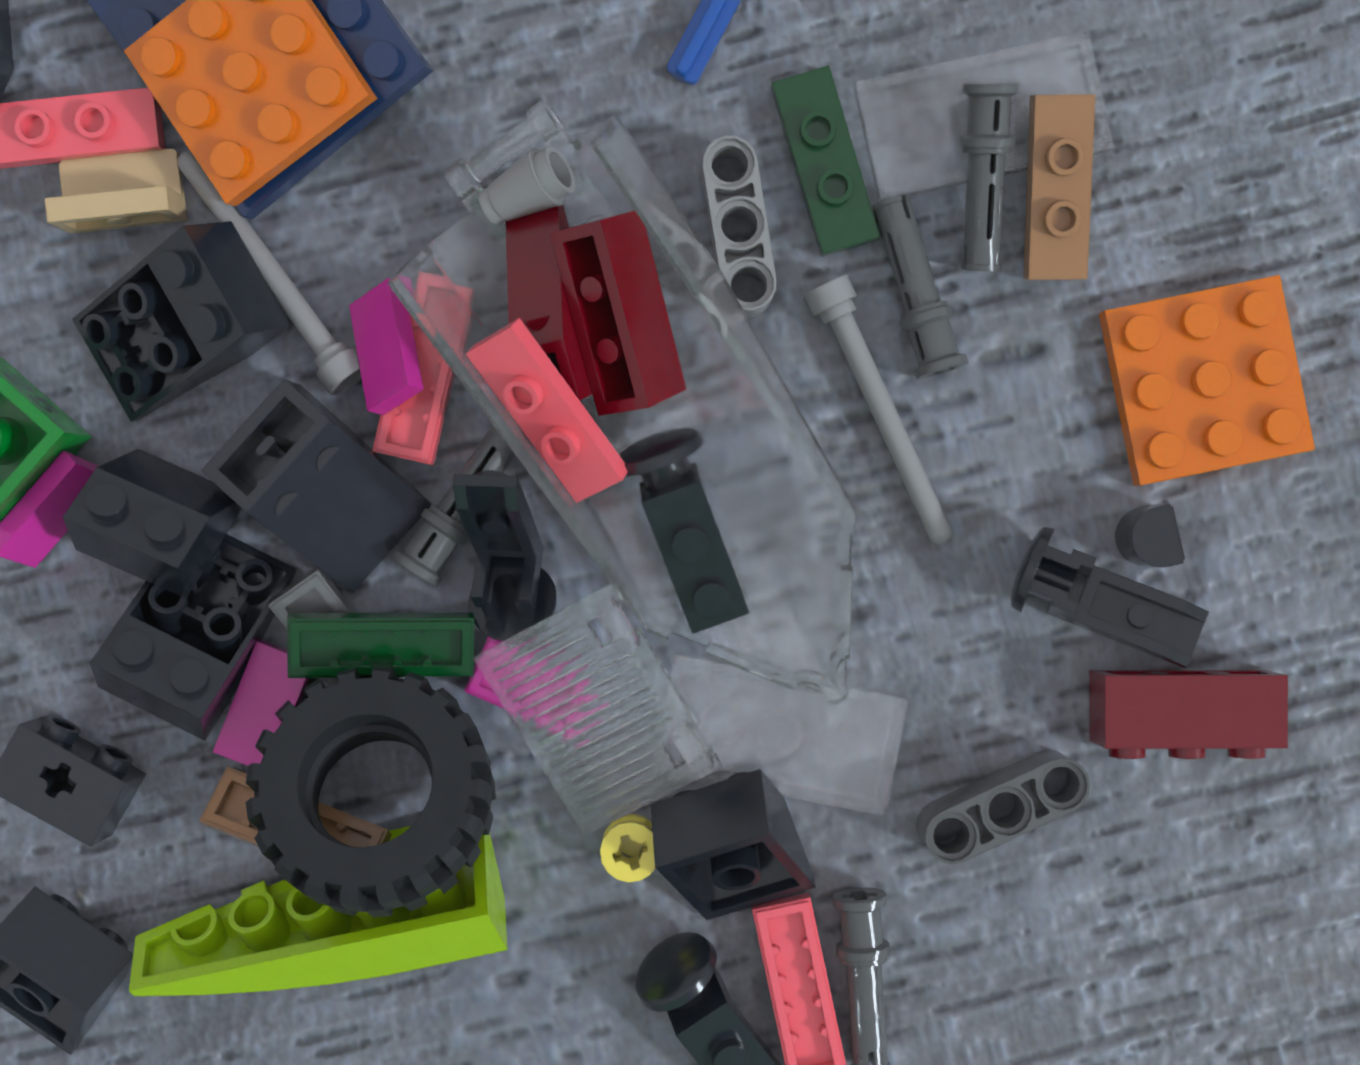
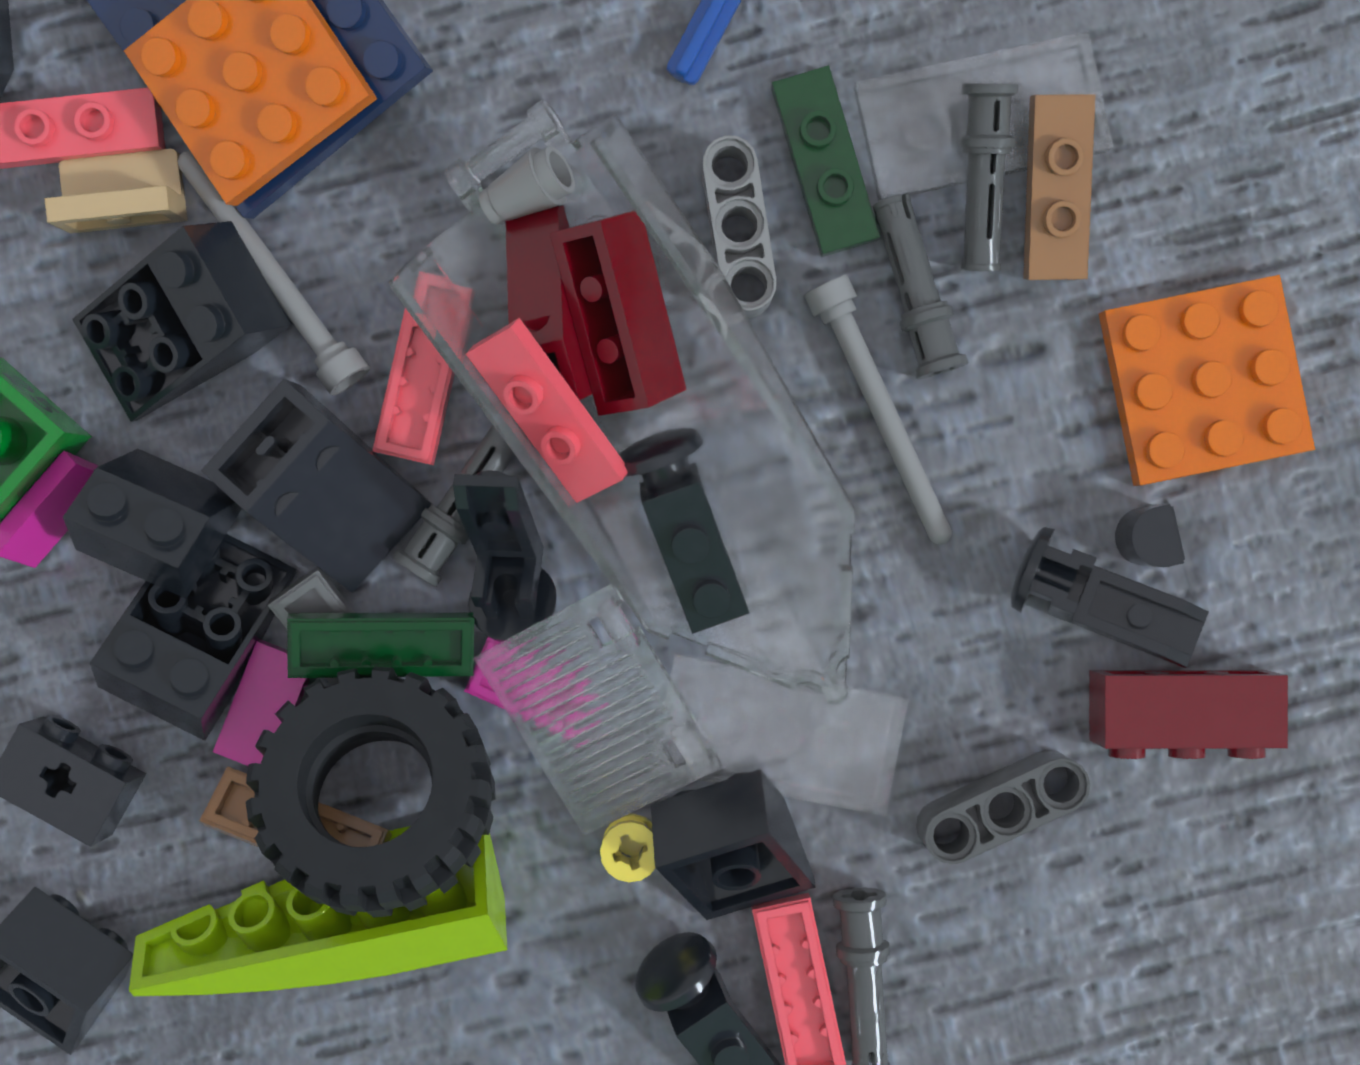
(385, 349): dark pink tile -> none

